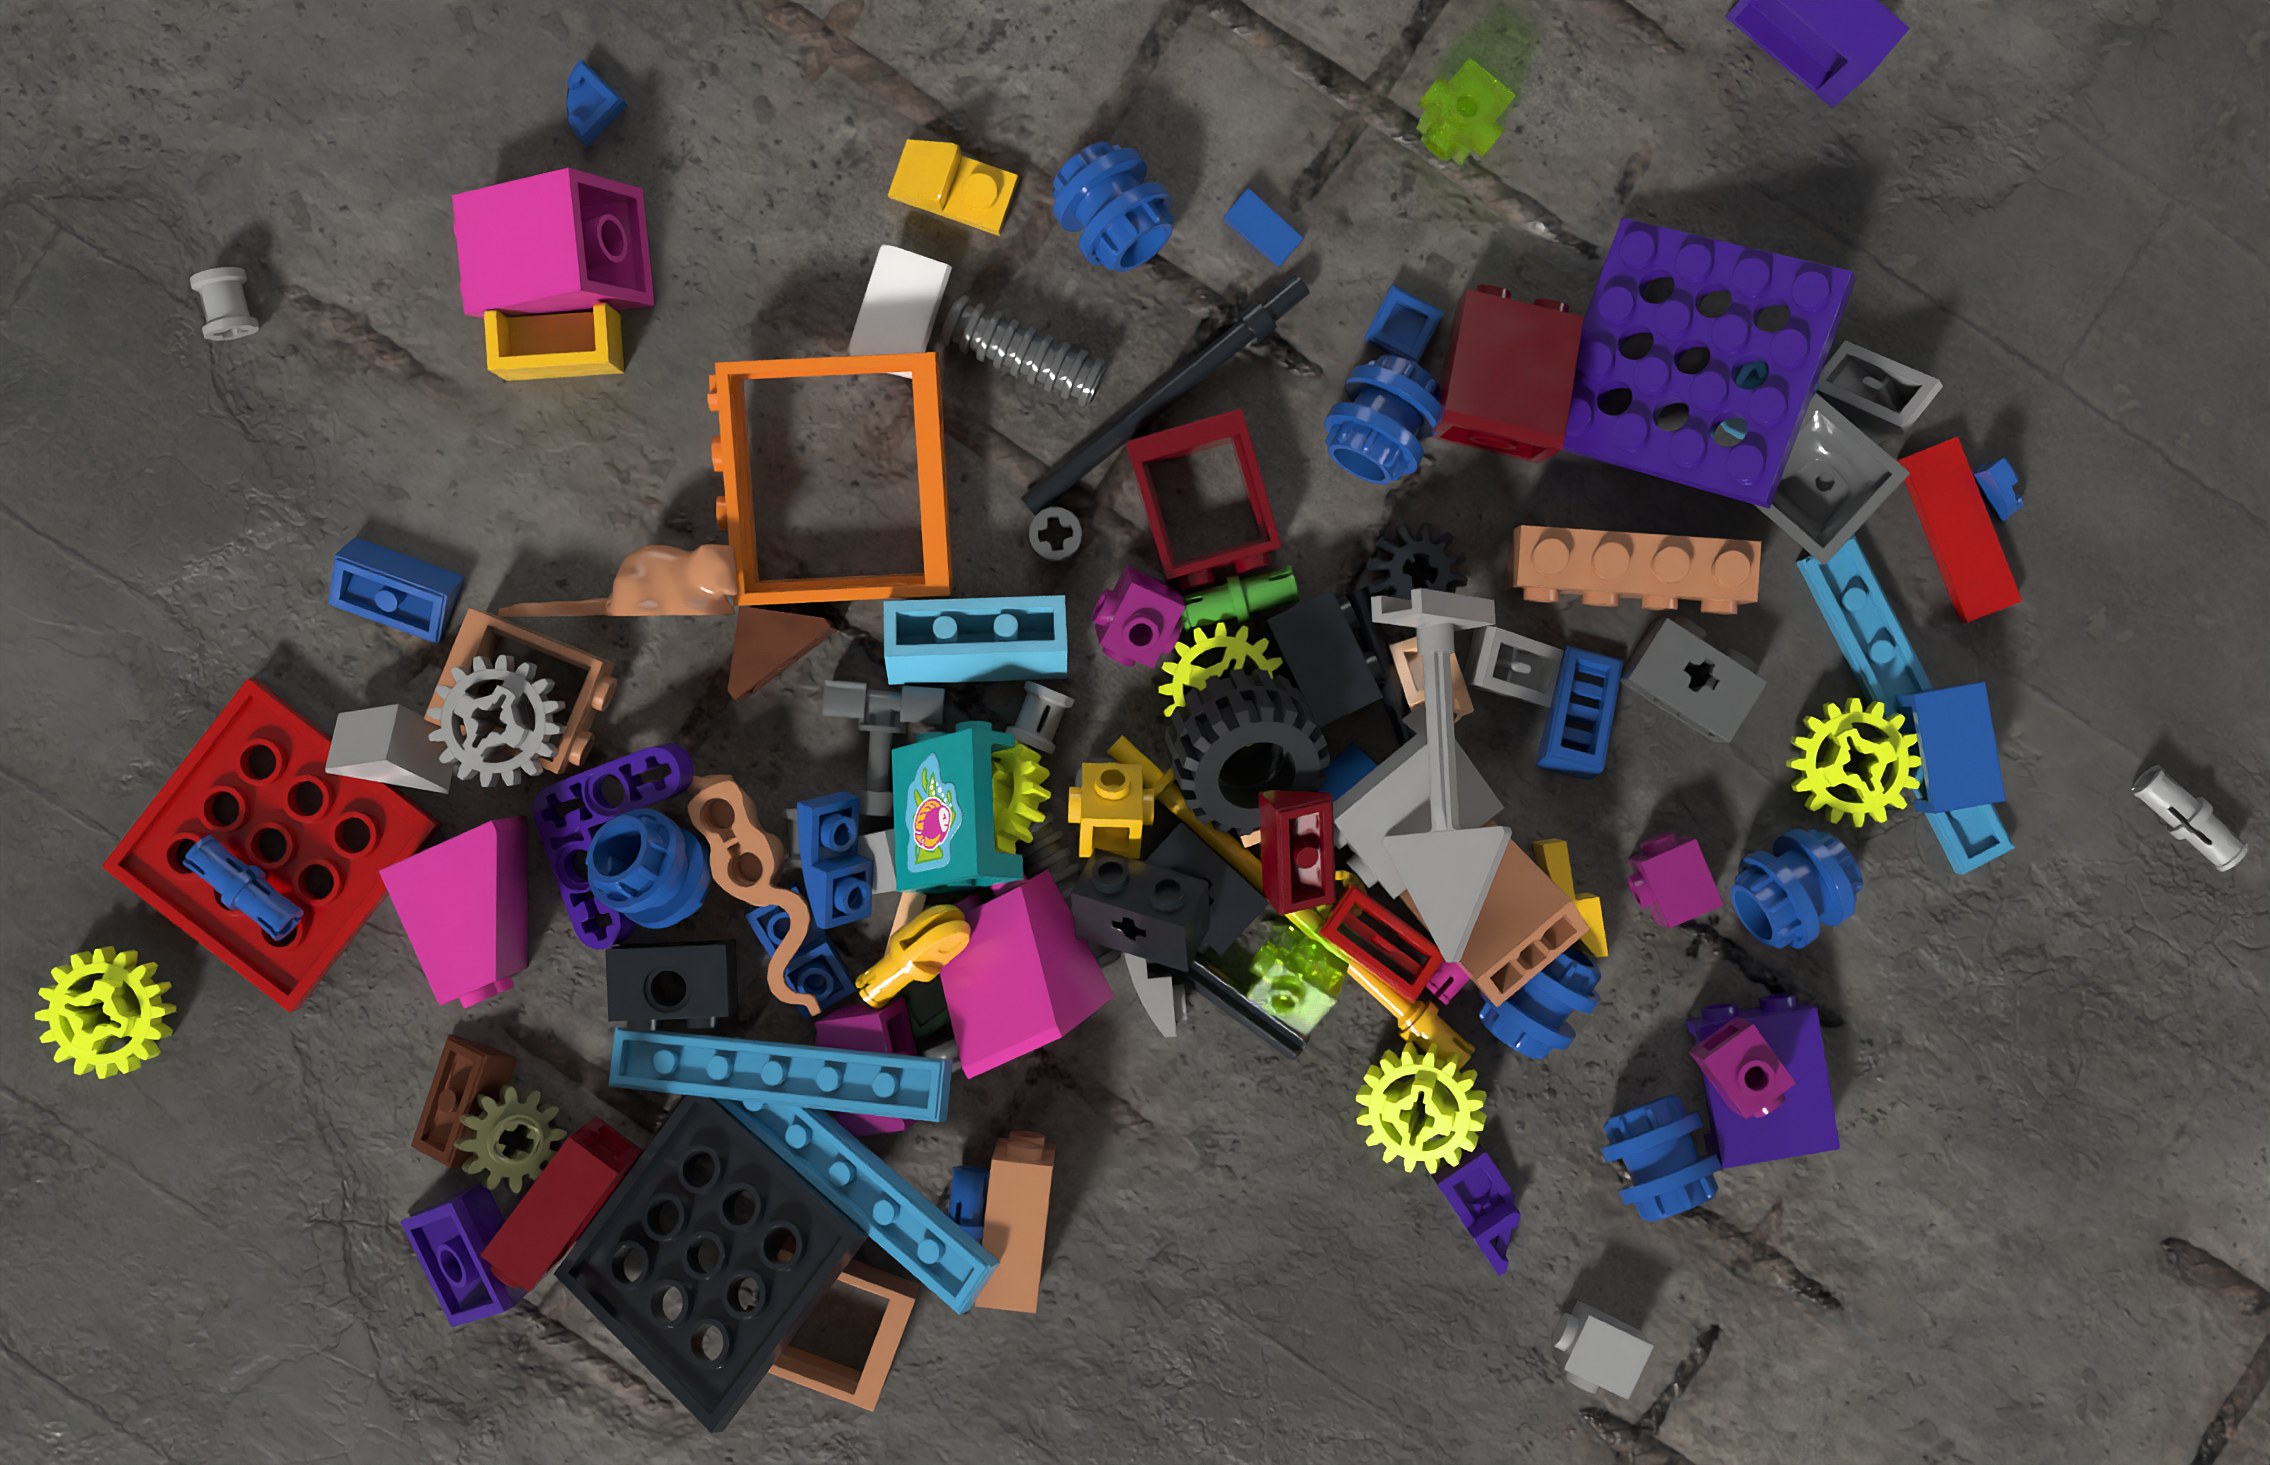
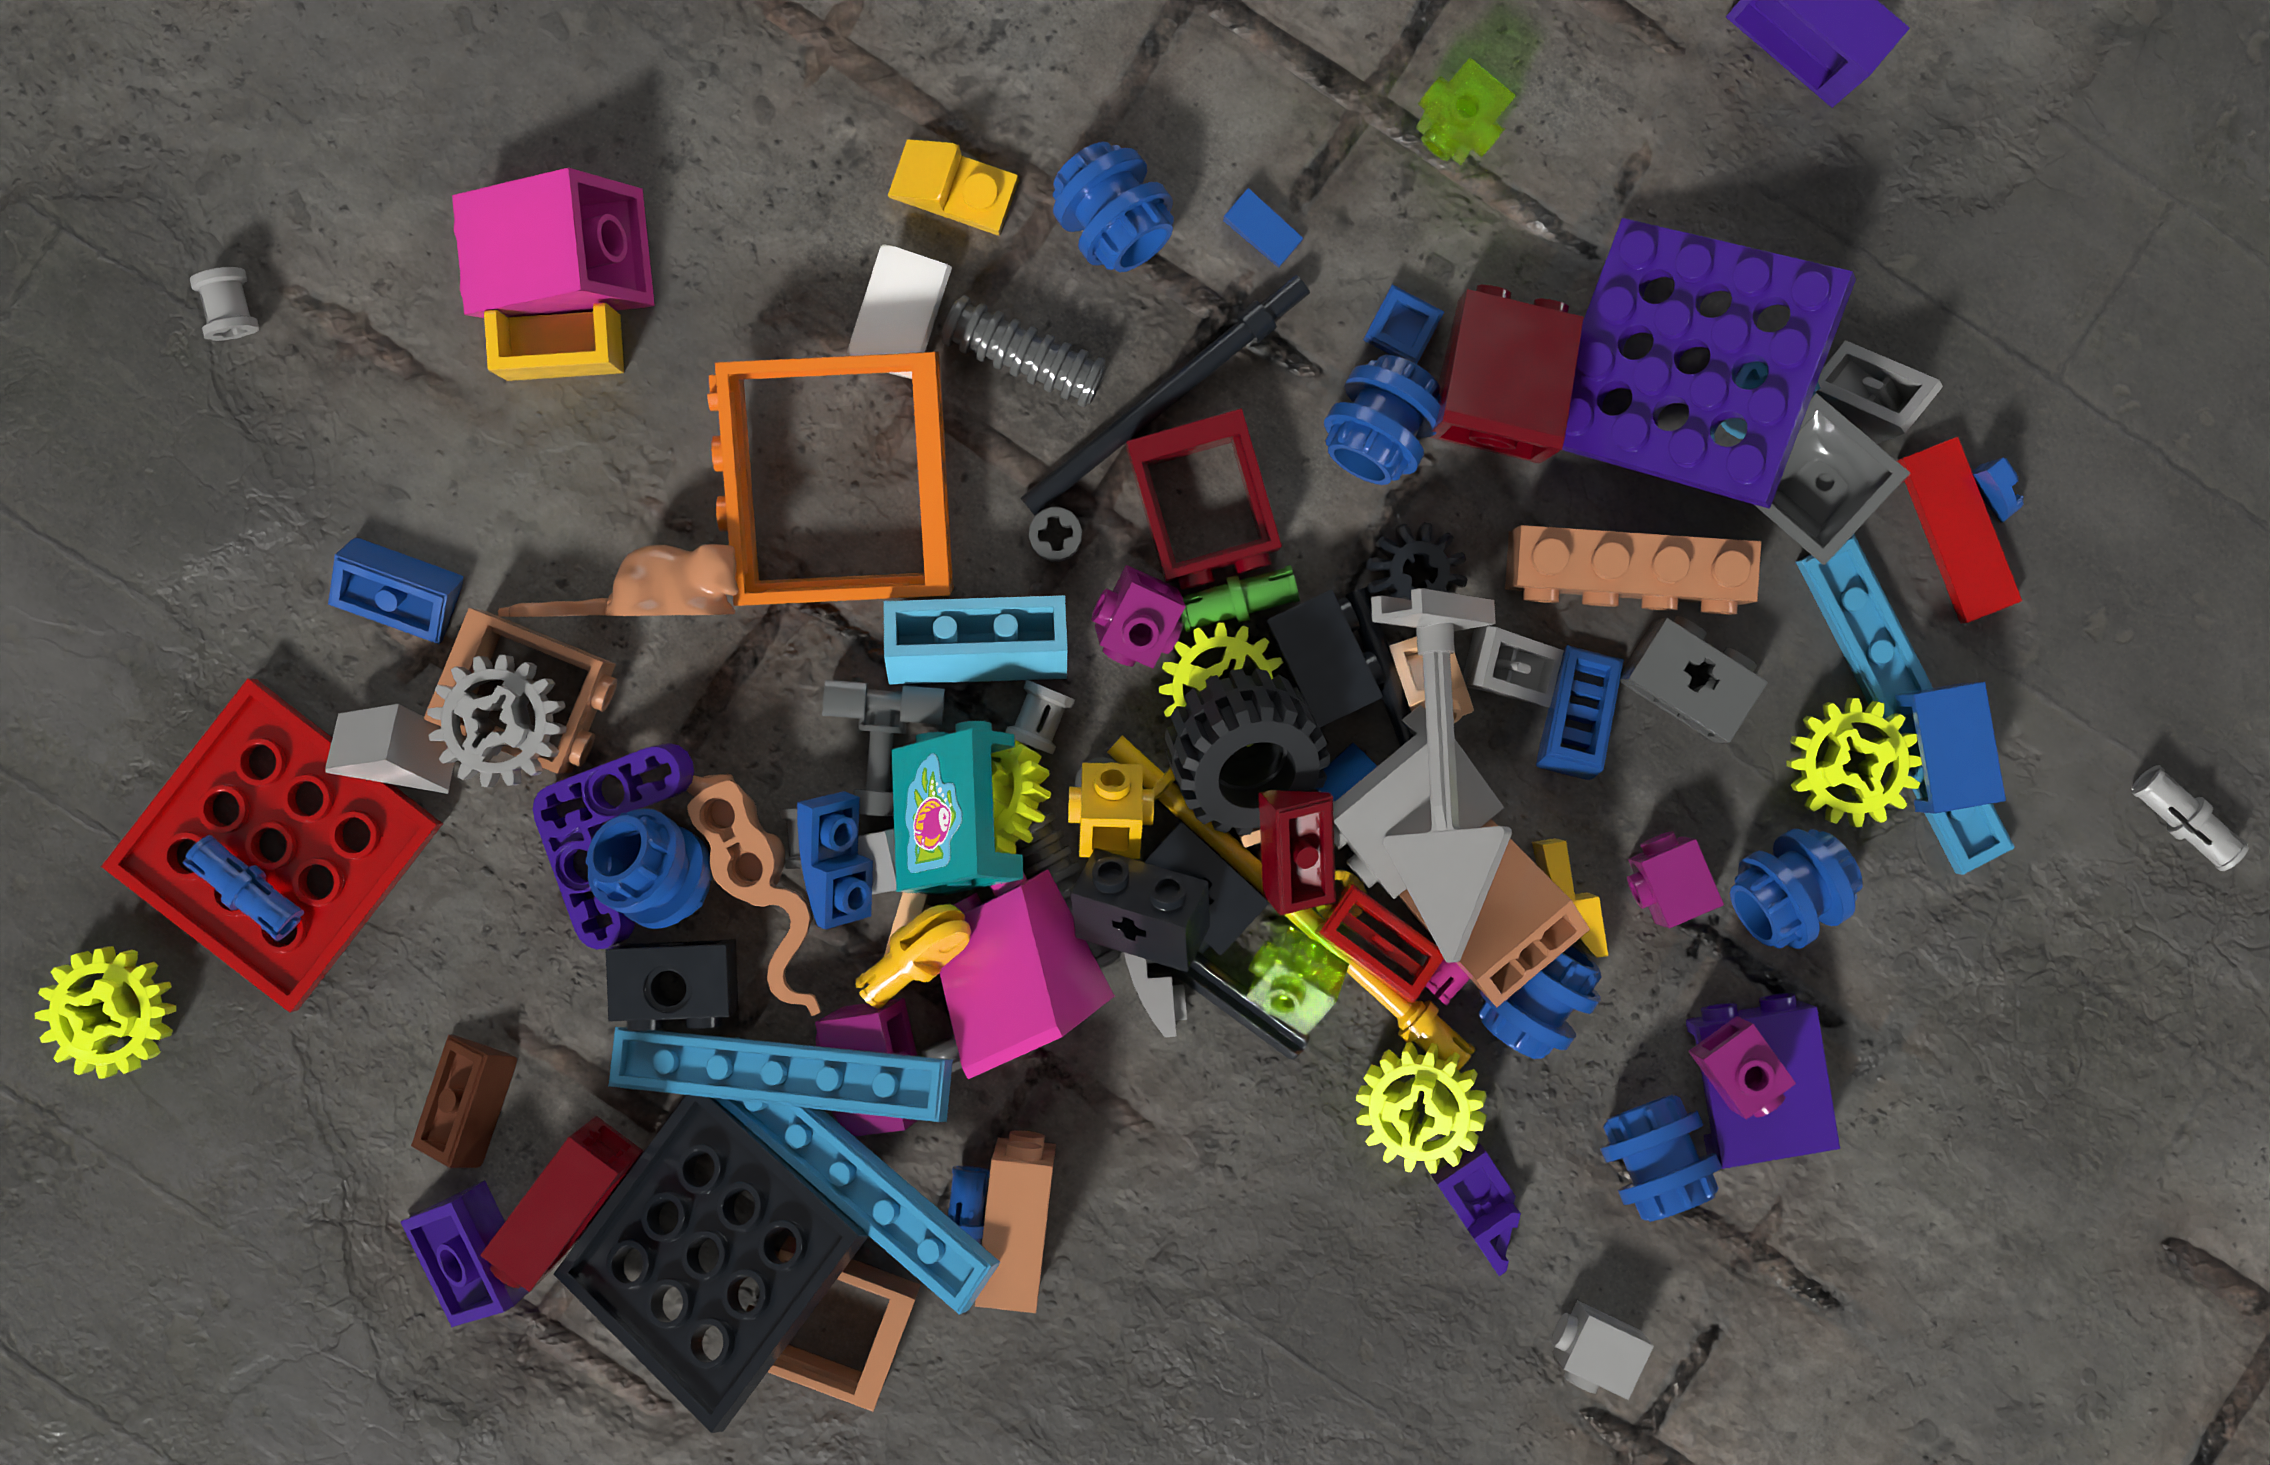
(467, 909): dark pink slope -> none
(506, 1115): olive gear -> none
(590, 103): blue tile -> none
(769, 644): copper slope -> none
(815, 966): blue slope -> none
(925, 1006): dark green tile -> none

